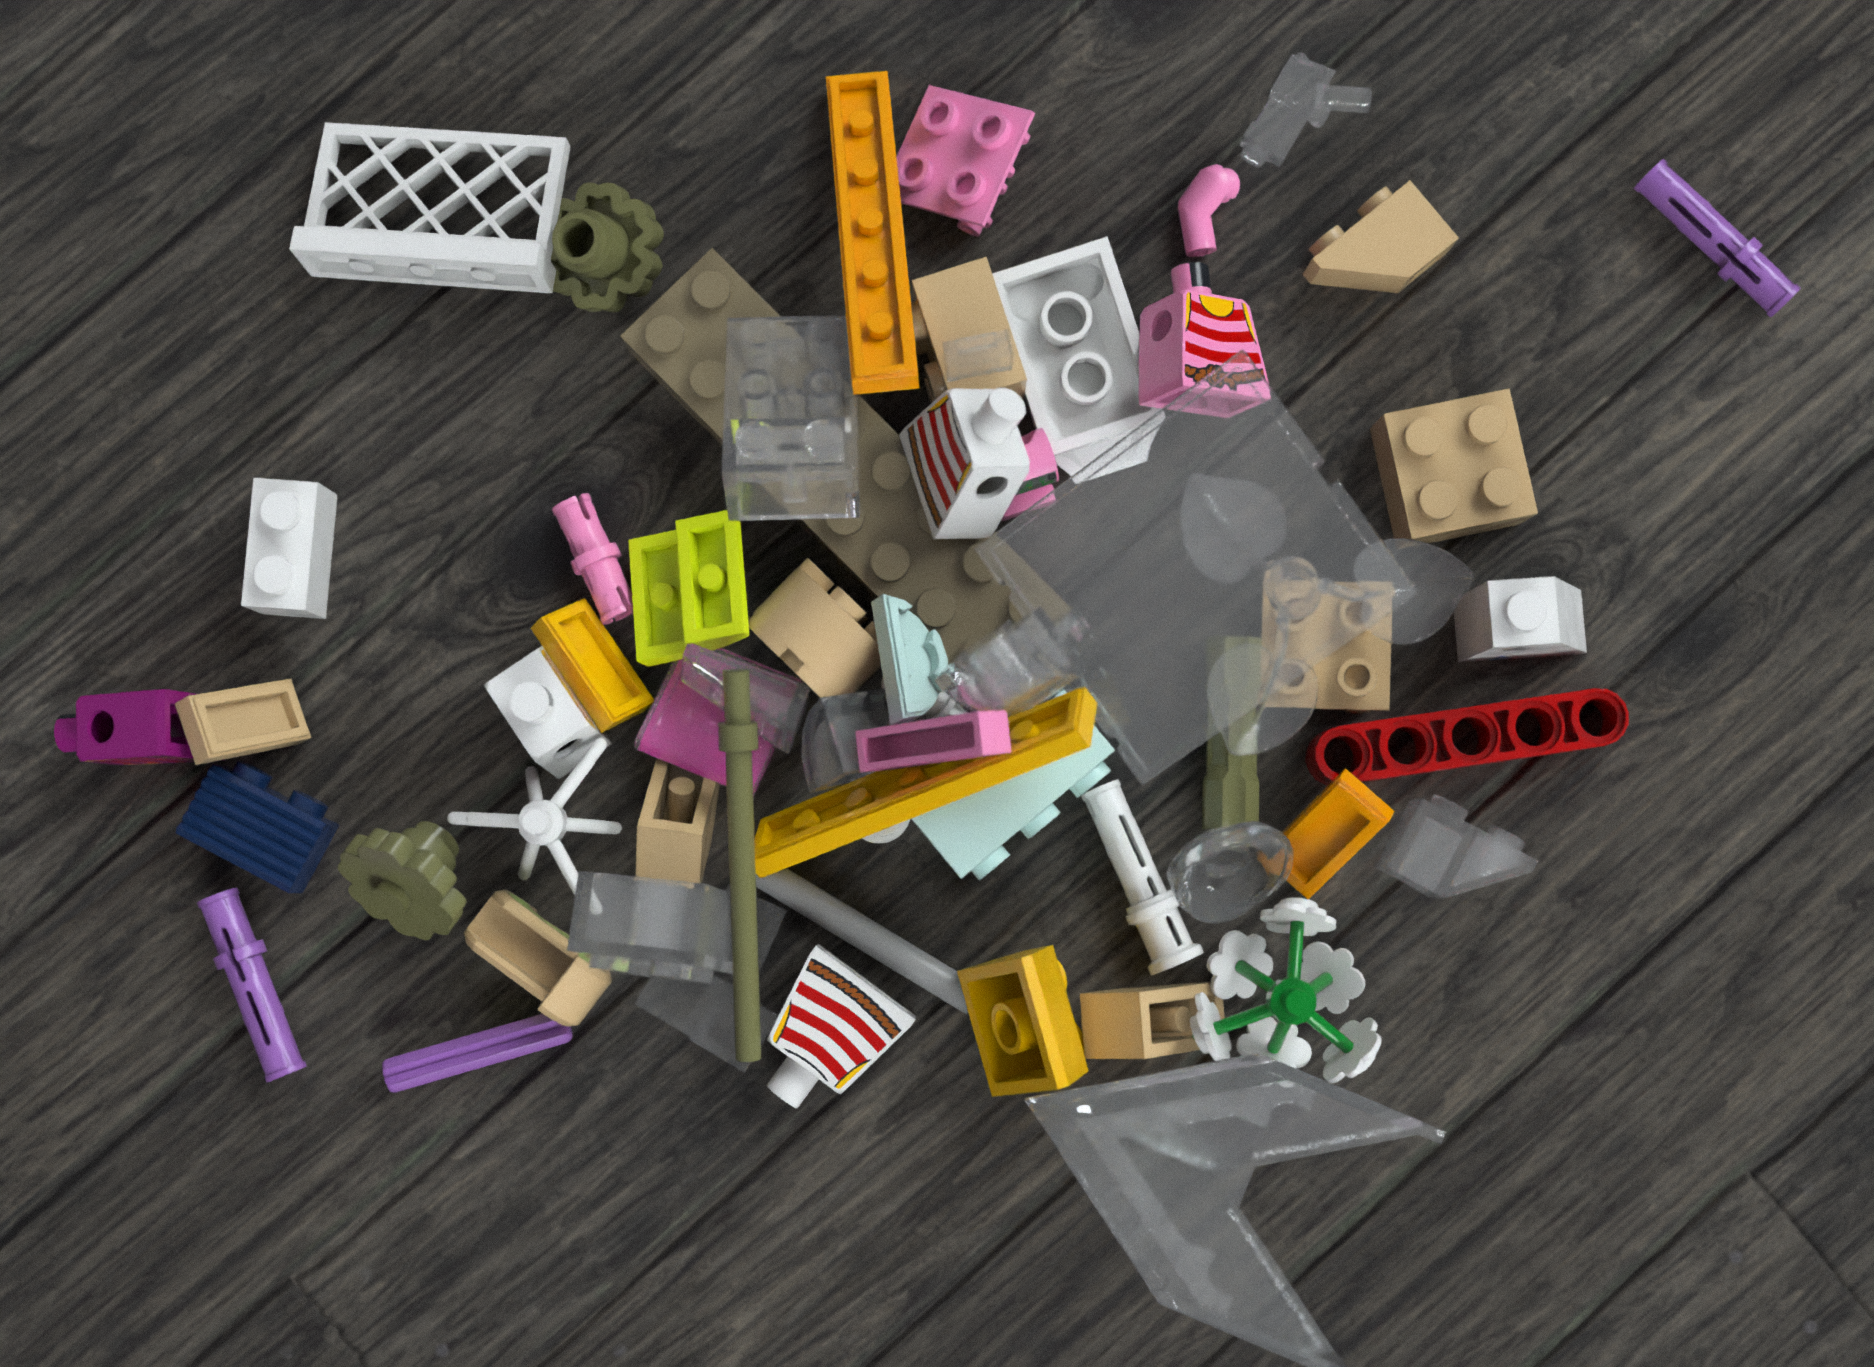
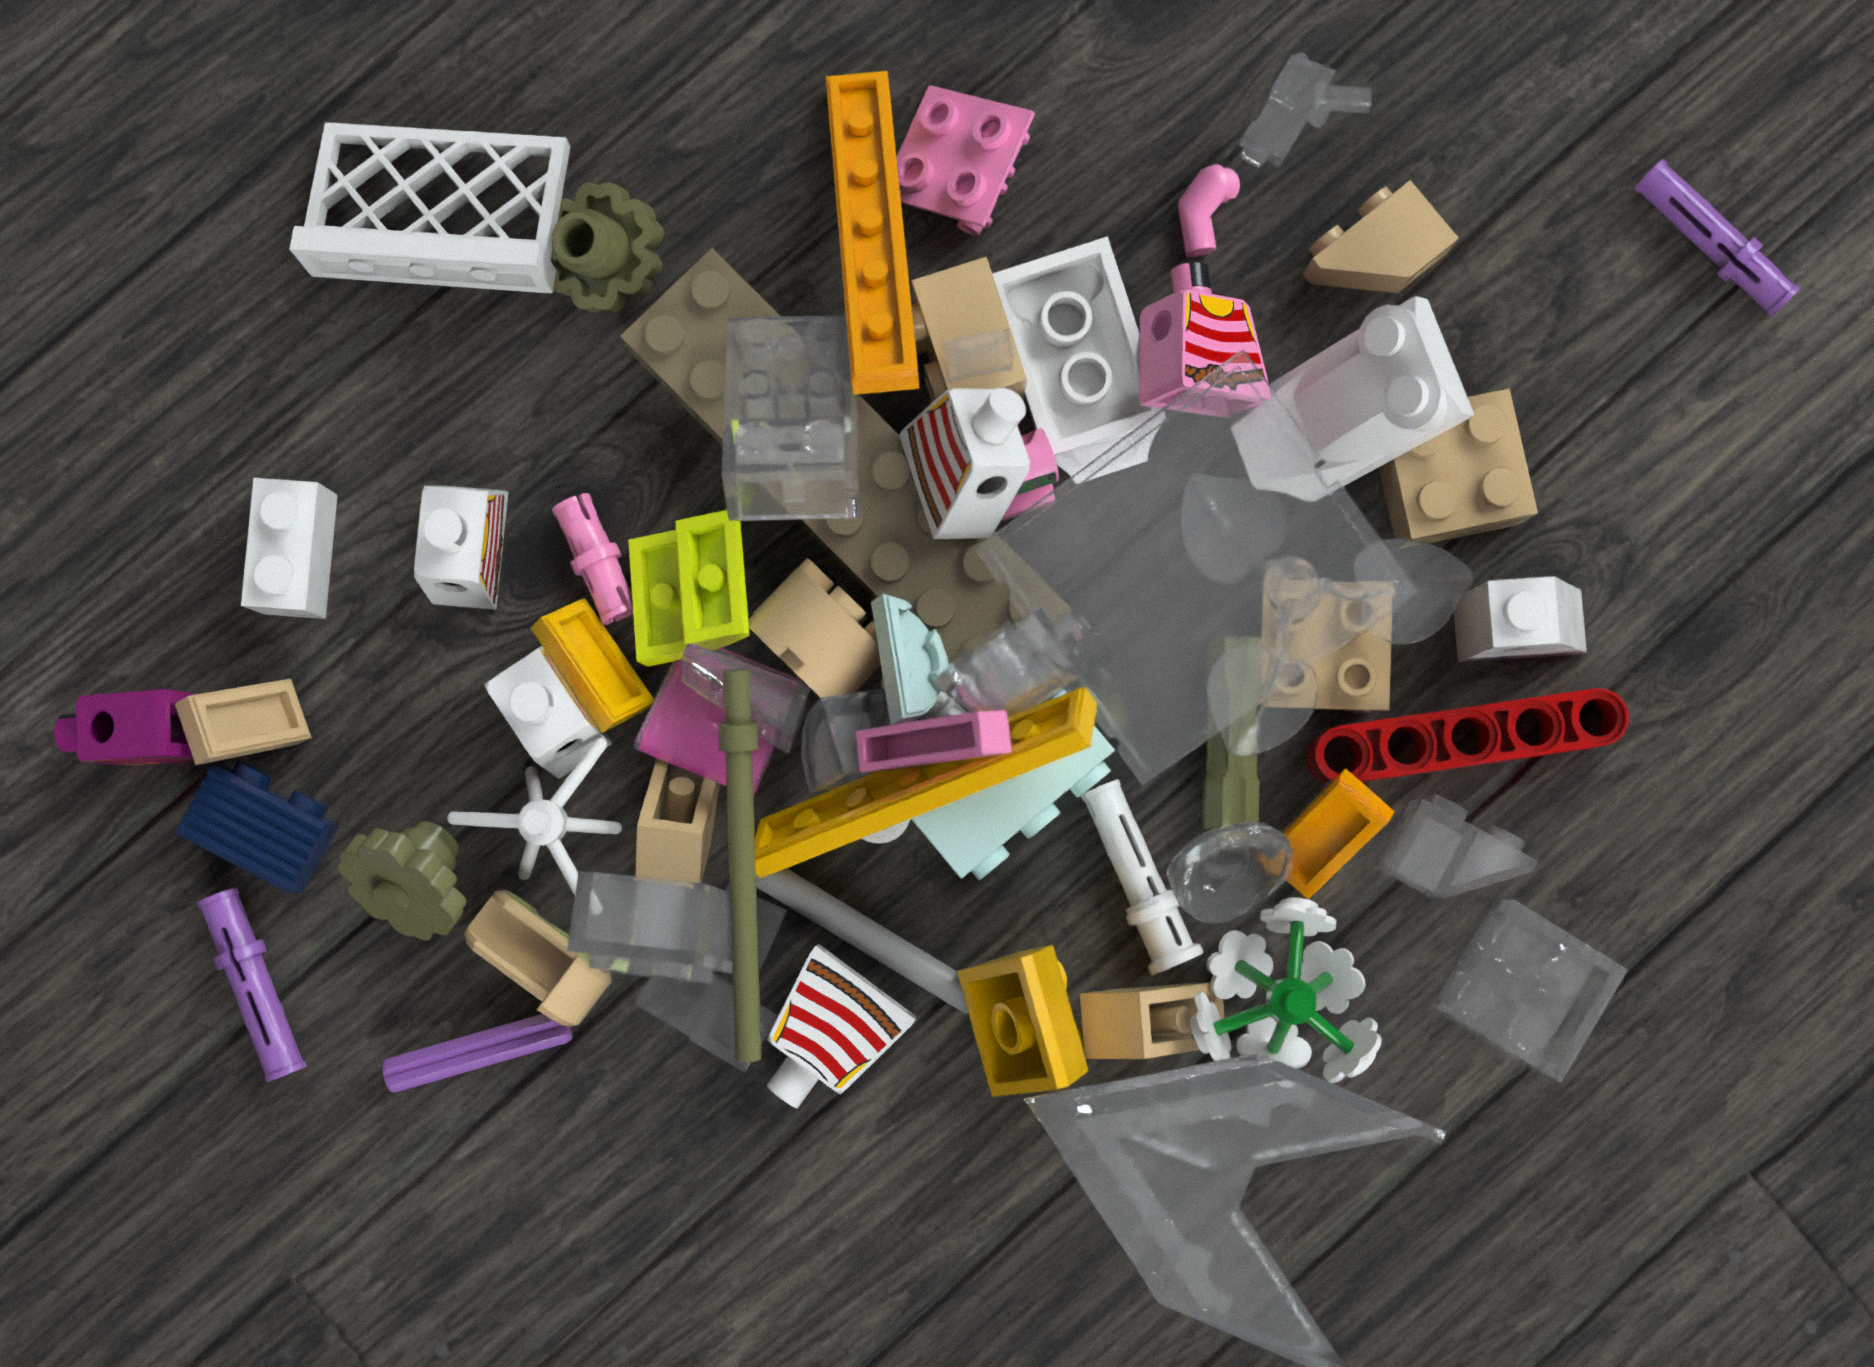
(460, 545): none -> white torso
(1376, 391): none -> white slope
(1529, 989): none -> clear brick

